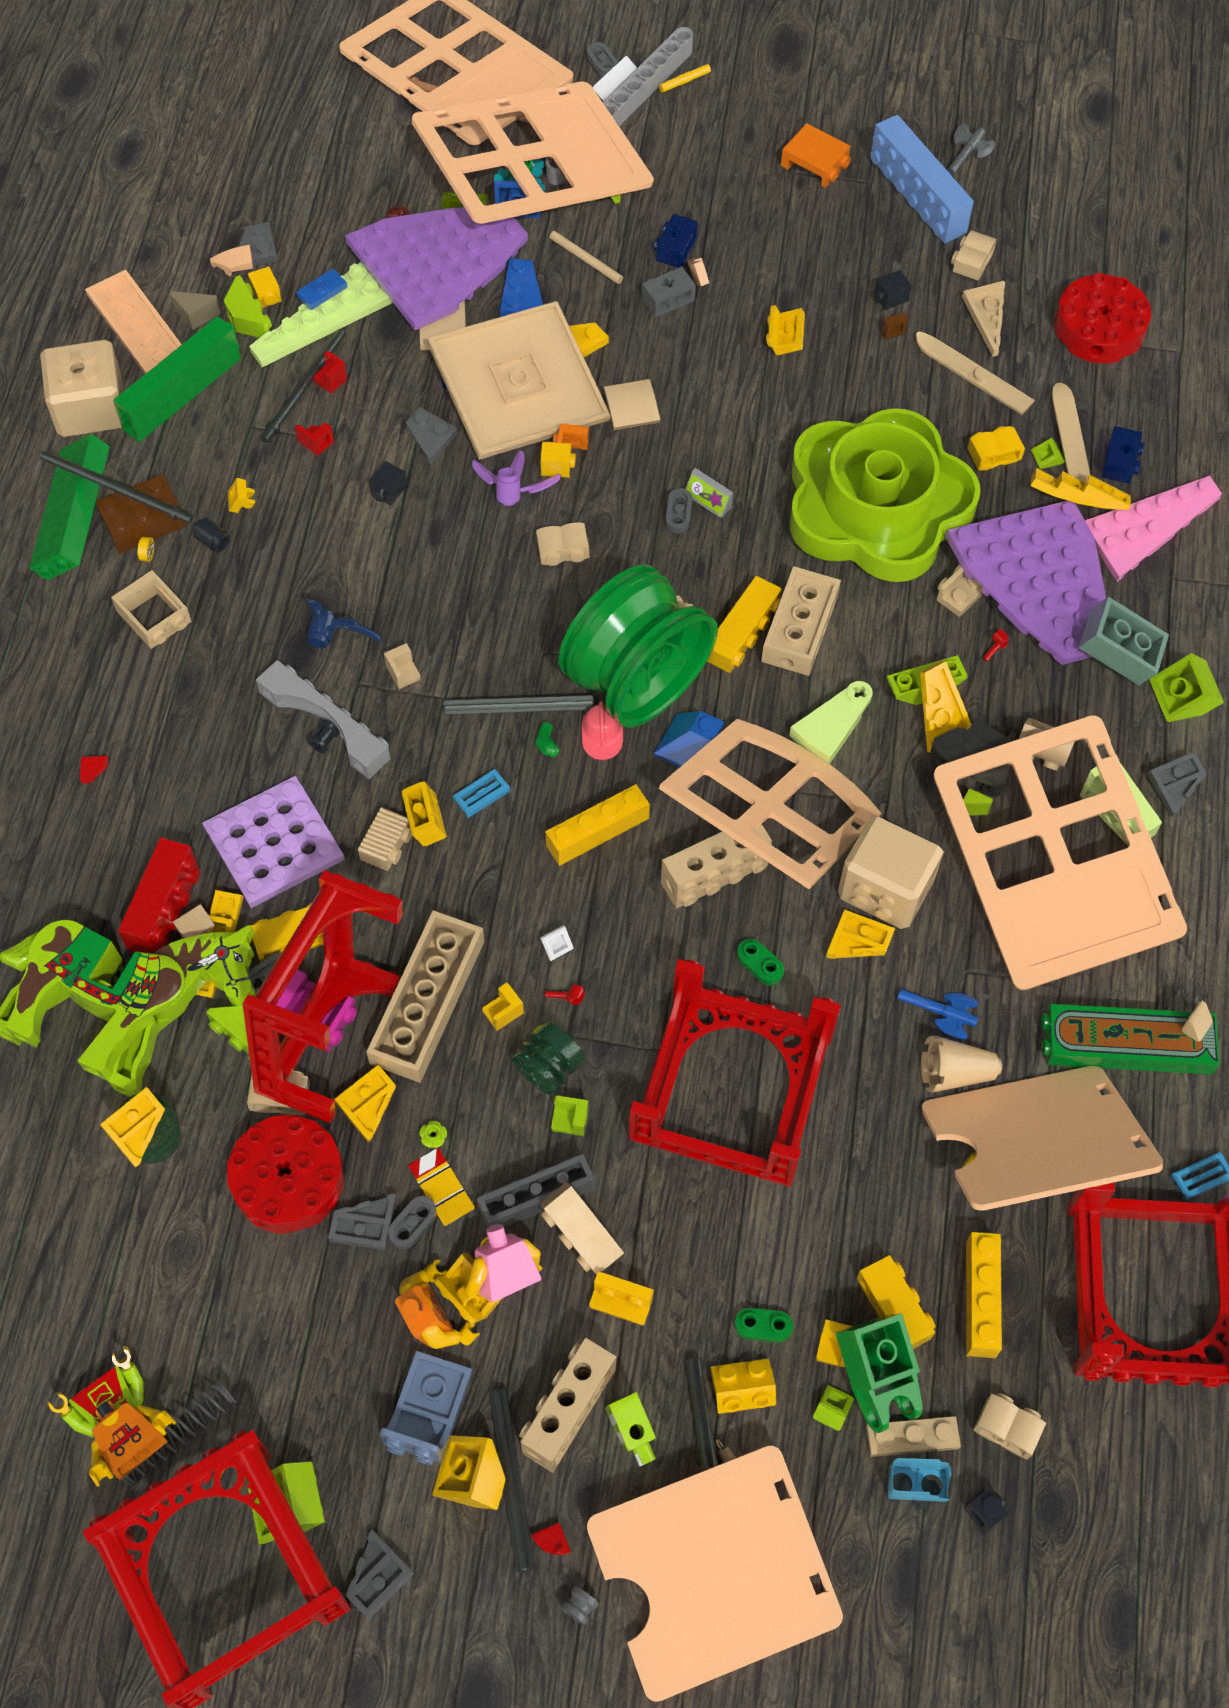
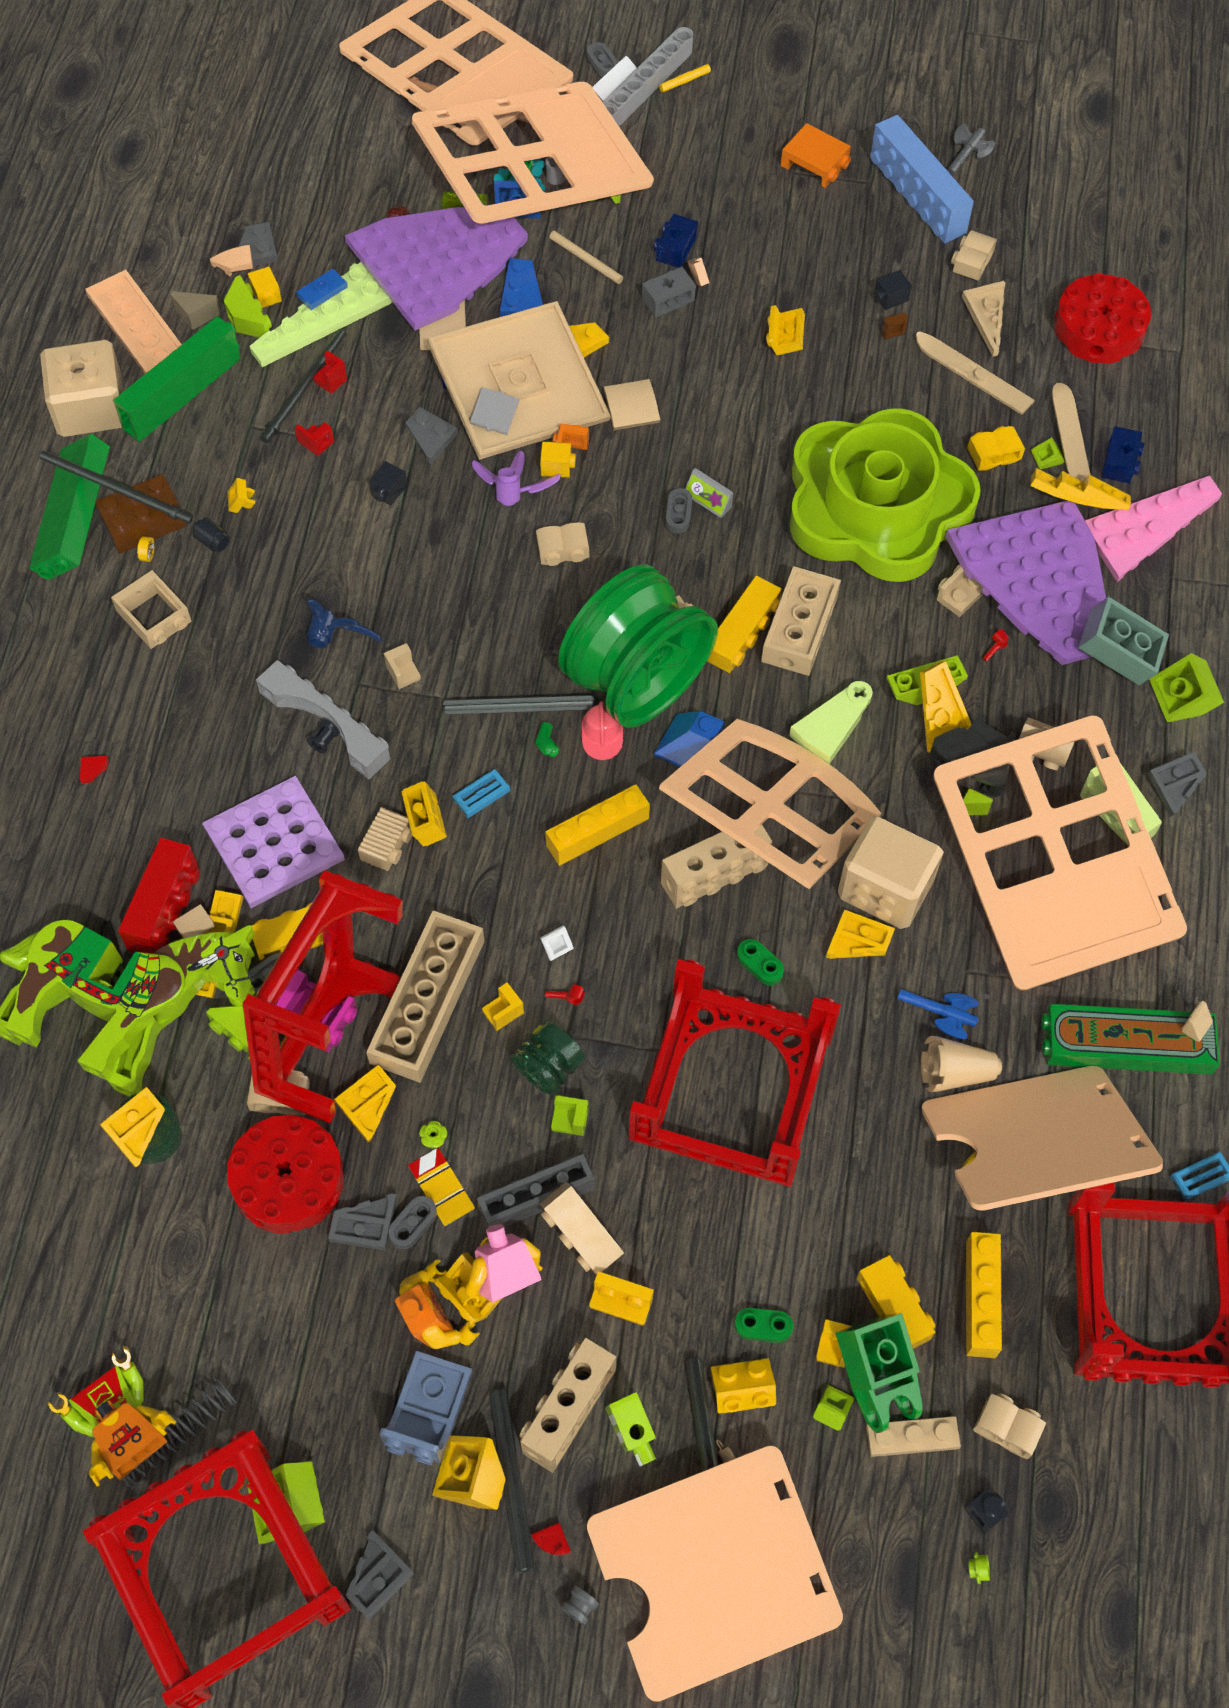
(494, 411): none -> light grey piece
(925, 1467): medium azure piece -> none
(979, 1568): none -> lime plate

